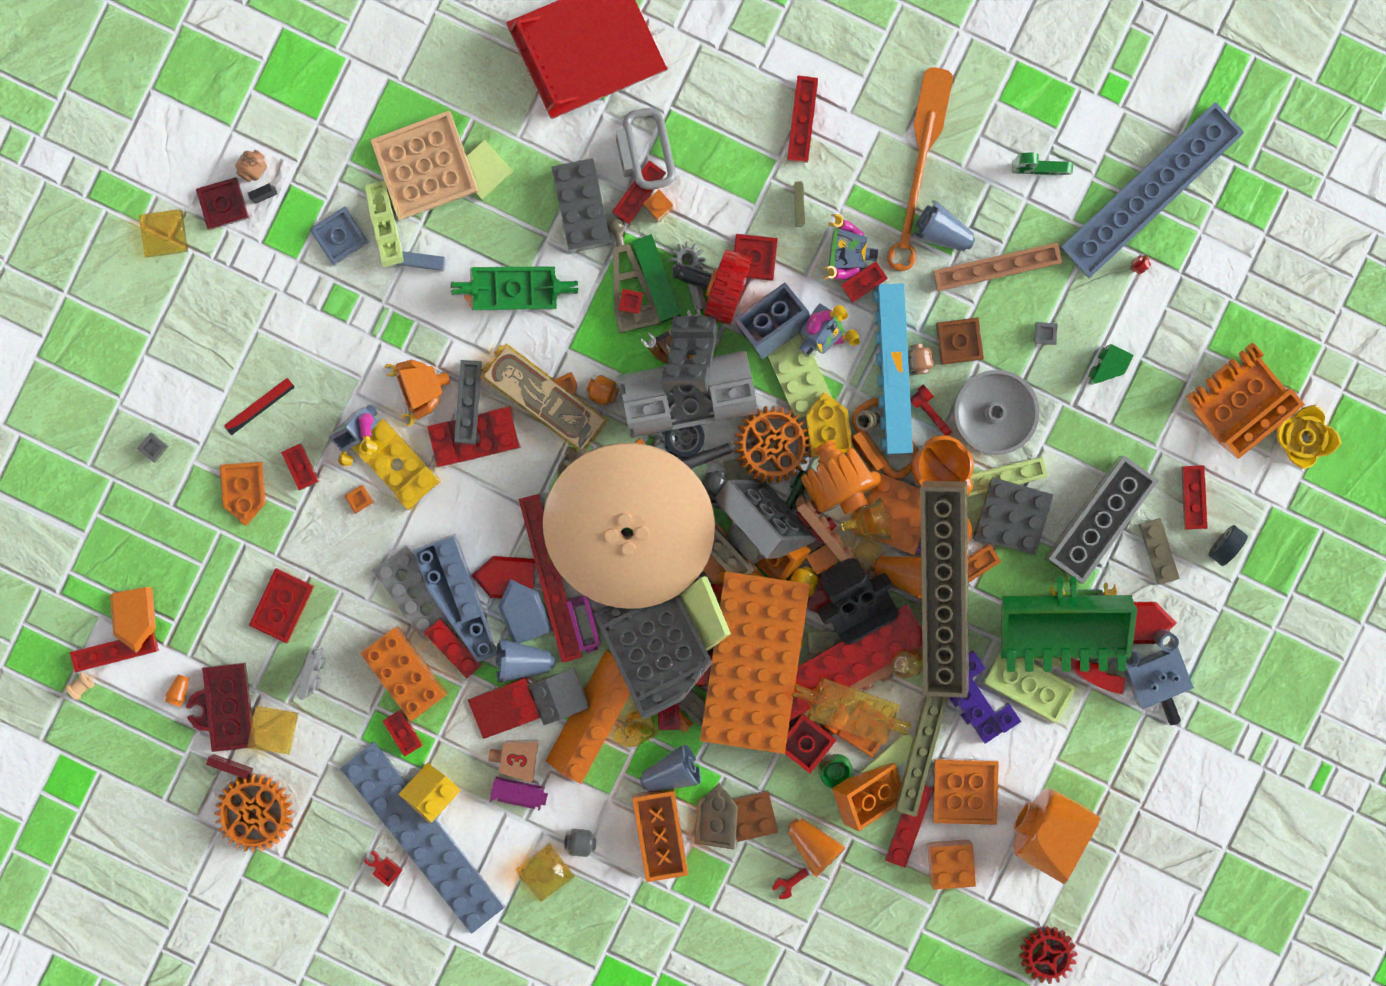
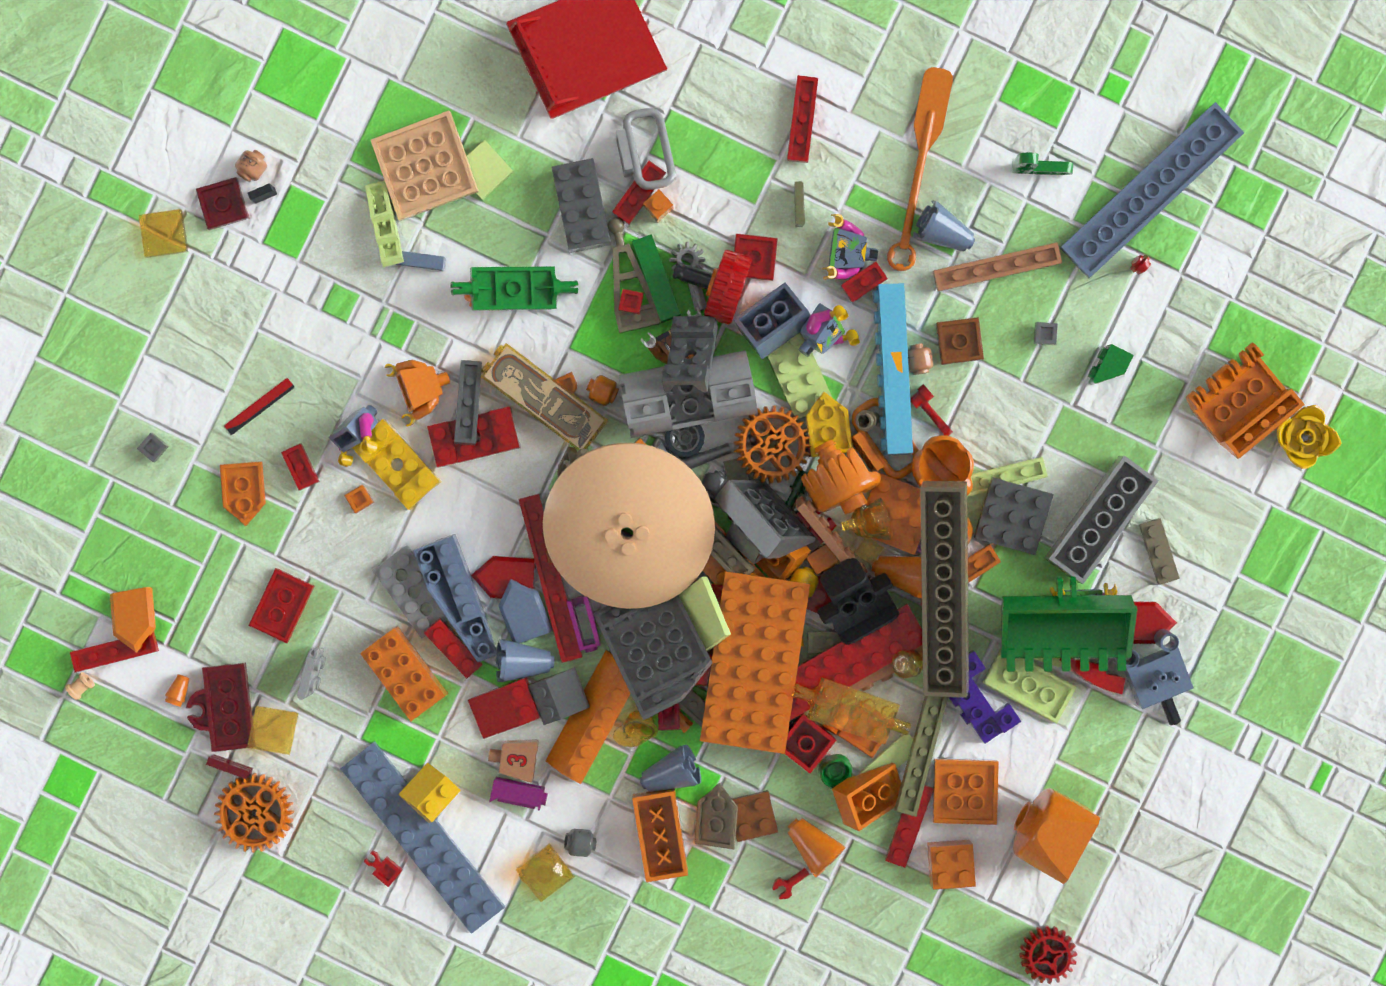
(339, 236): sand blue tile -> none
(402, 732): red plate -> none
(996, 412): light grey dish -> none
(1194, 497): red plate -> none
(1228, 545): black wheel -> none

